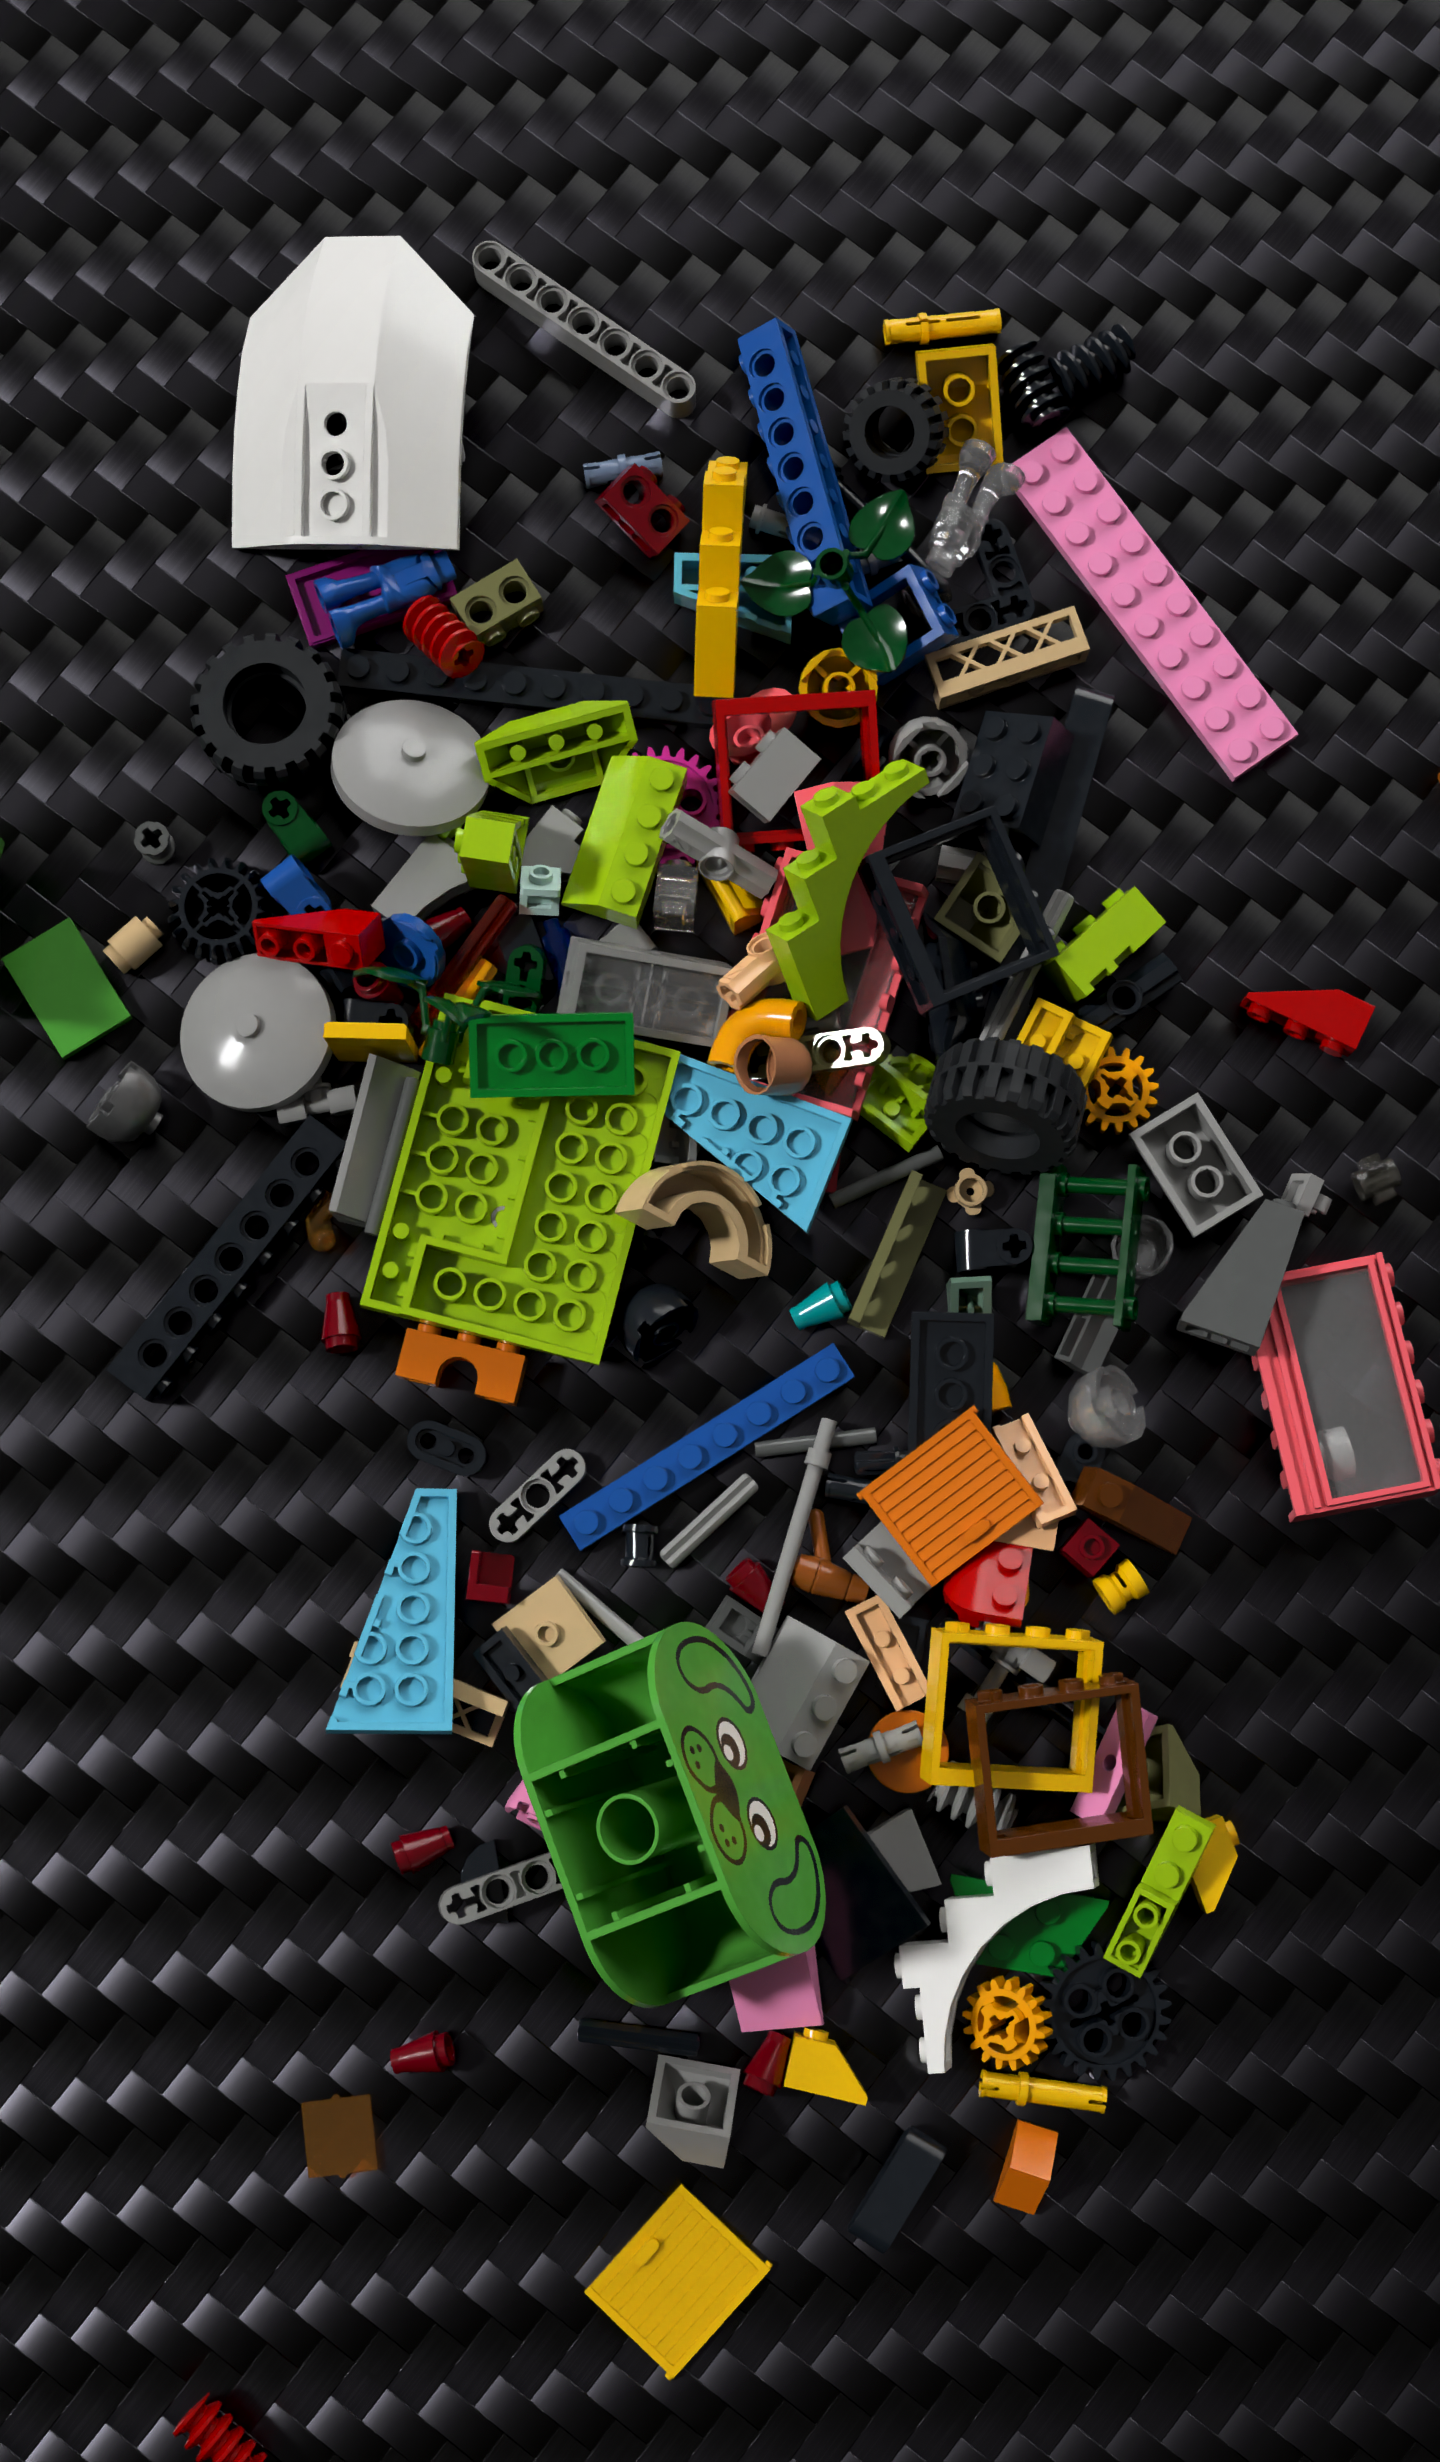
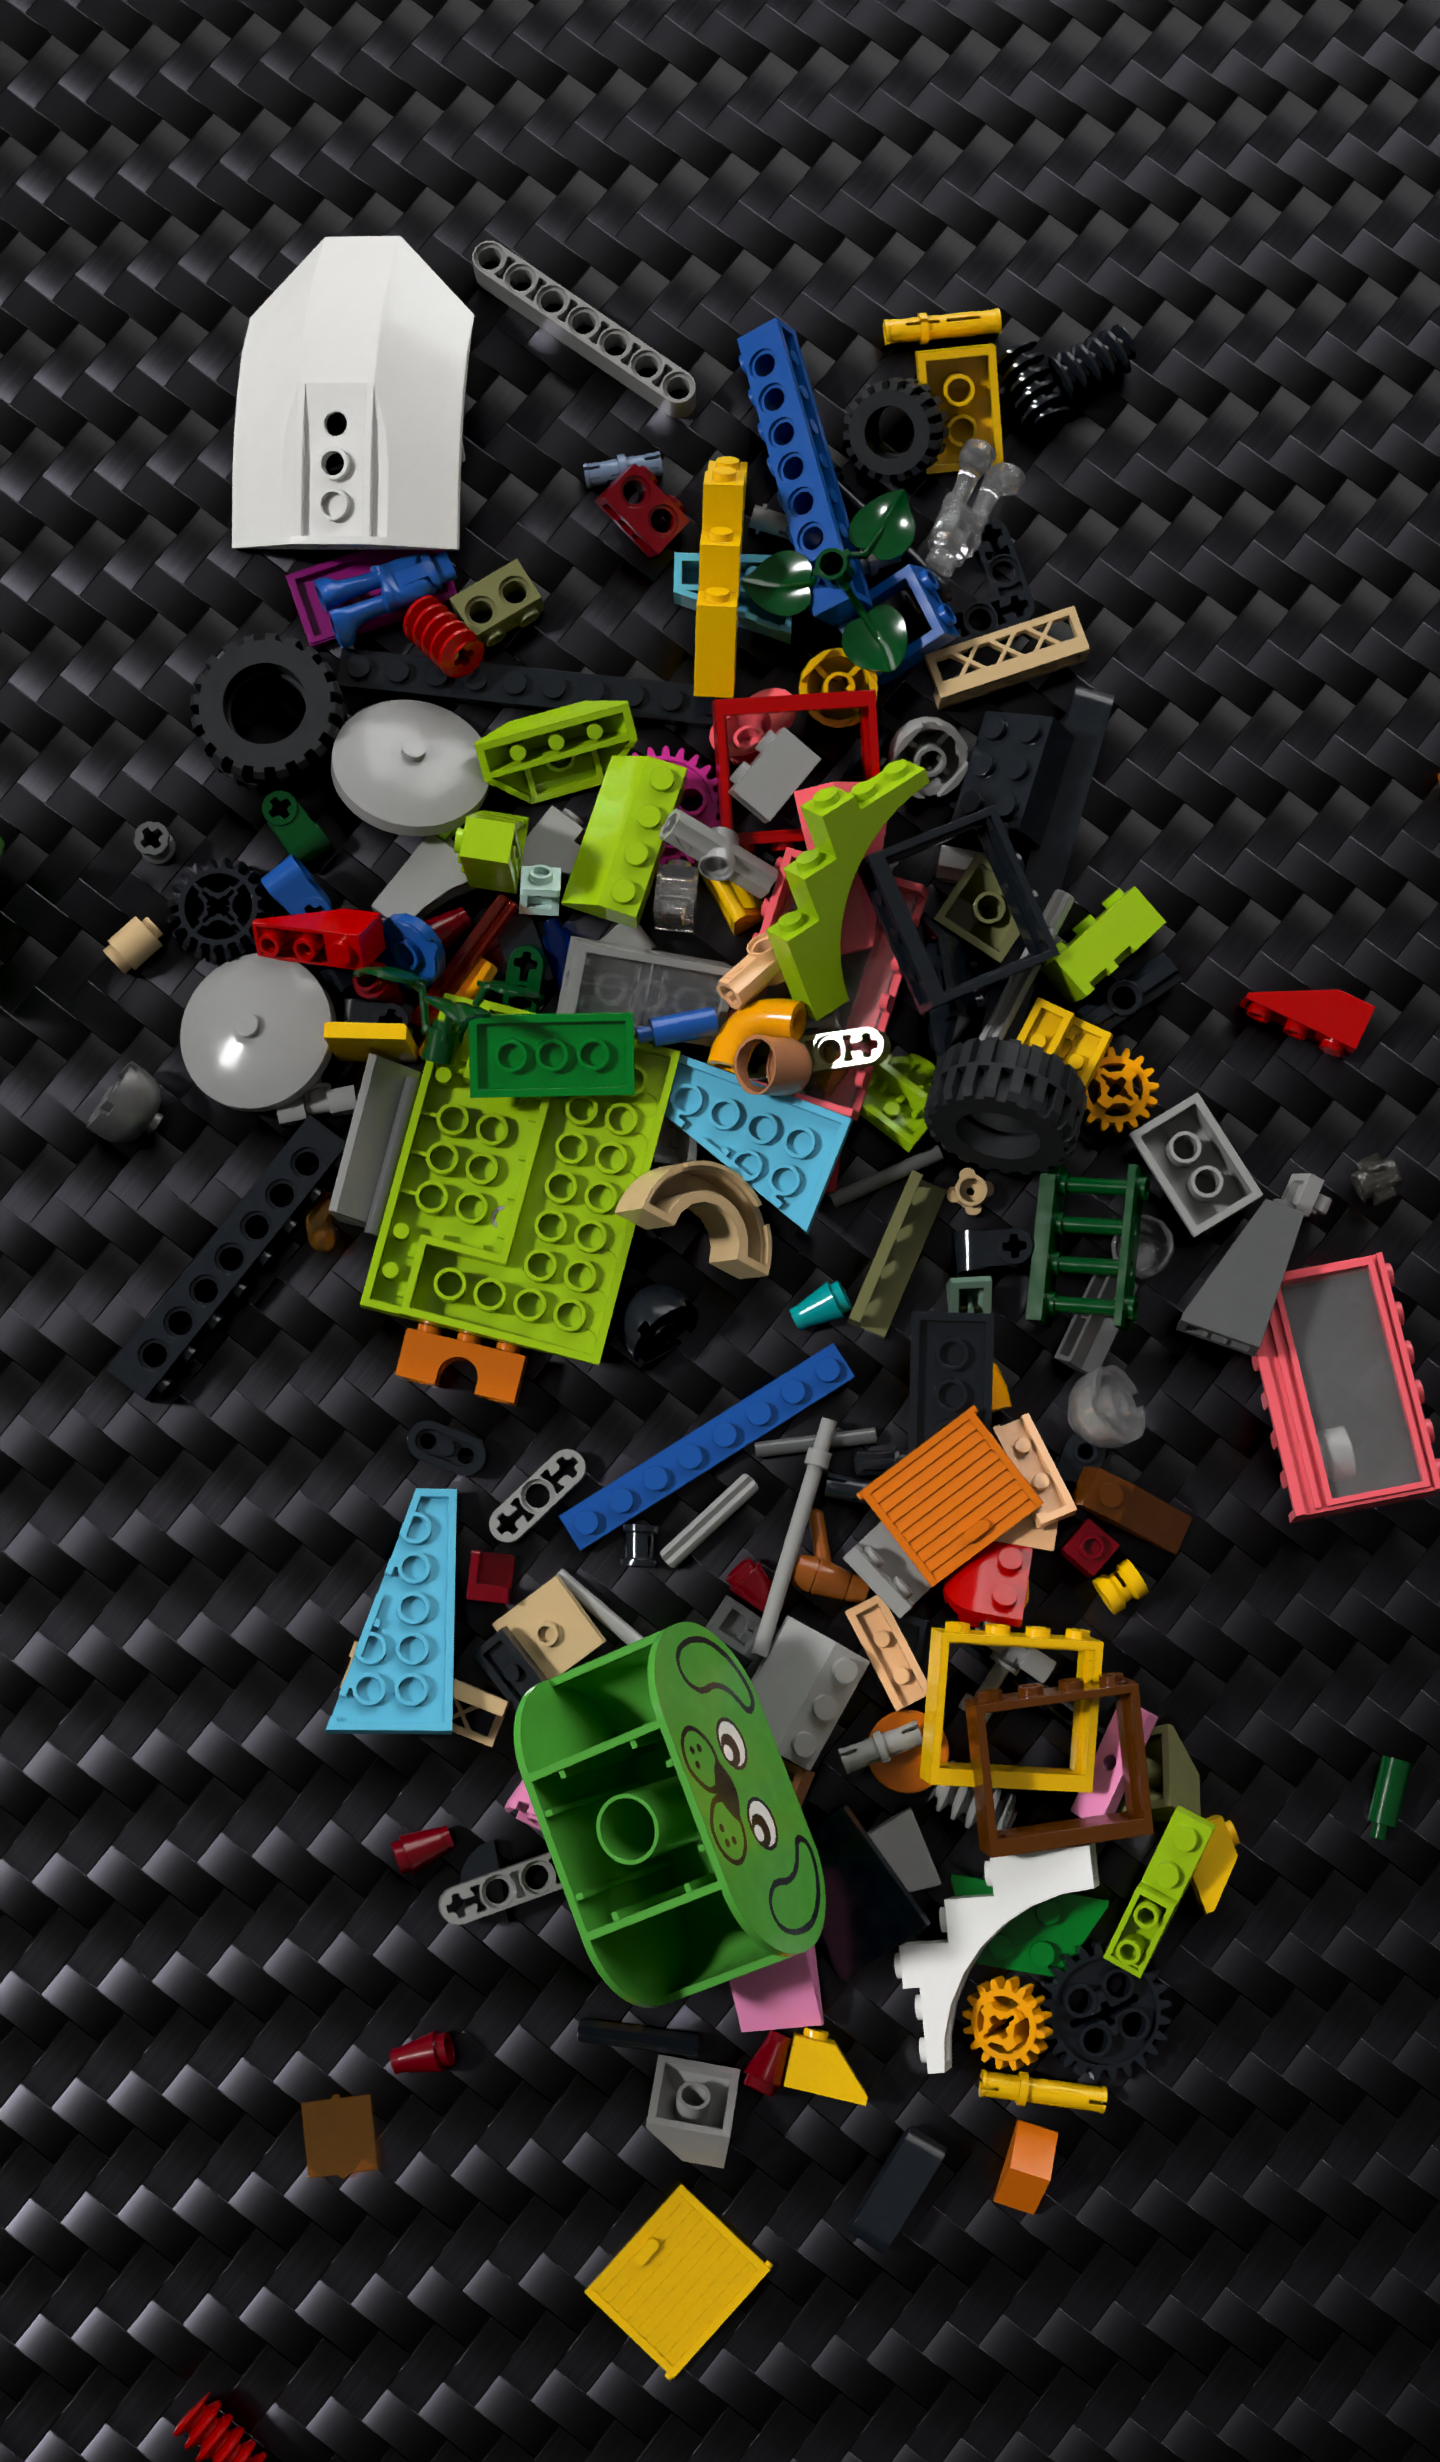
(66, 988): bright green tile -> none
(340, 1326): dark red cone -> none
(679, 1027): none -> blue cylinder
(1151, 606): bright pink plate -> none
(1388, 1796): none -> dark green cylinder

